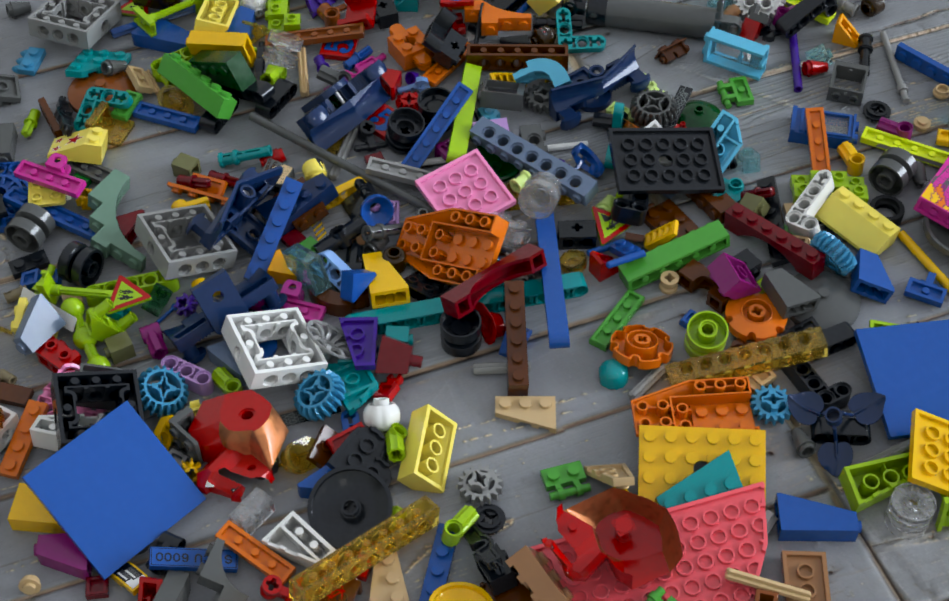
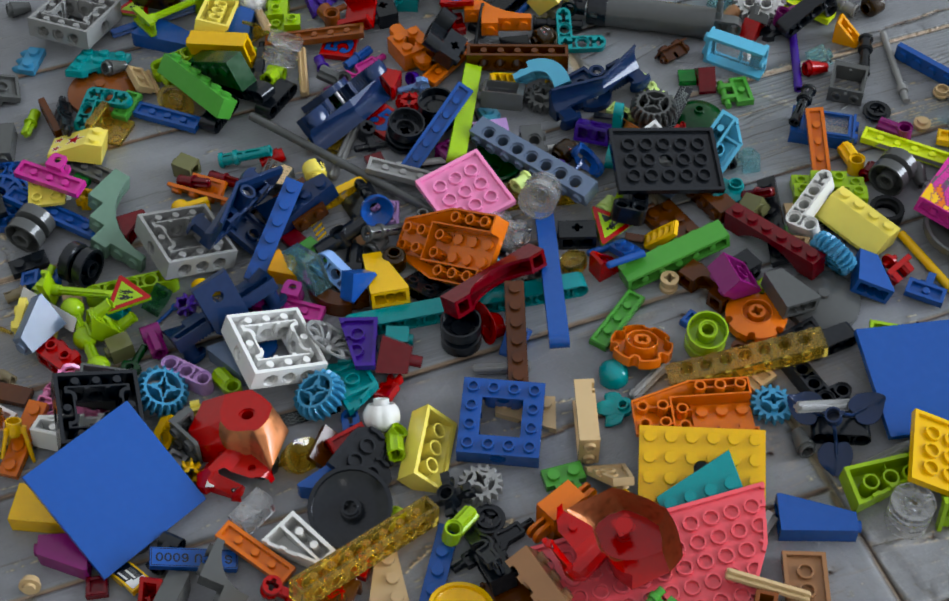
(13, 429): none -> yellow plant
(134, 363): none -> dark green bar
(263, 20): none -> tan axle
(450, 496): none -> black pin
(500, 450): none -> blue brick
(503, 538): none -> black piece
(546, 509): none -> orange brick
(563, 149): none -> dark brown head
(586, 421): none -> tan door
(591, 132): none -> dark purple brick
(612, 408): none -> teal plate
(686, 77): none -> green tile
(706, 80): none -> dark red slope
(804, 100): none -> black pin
(811, 406): none -> light grey axle
(864, 172): none -> dark red pin
(904, 266): none -> red hips

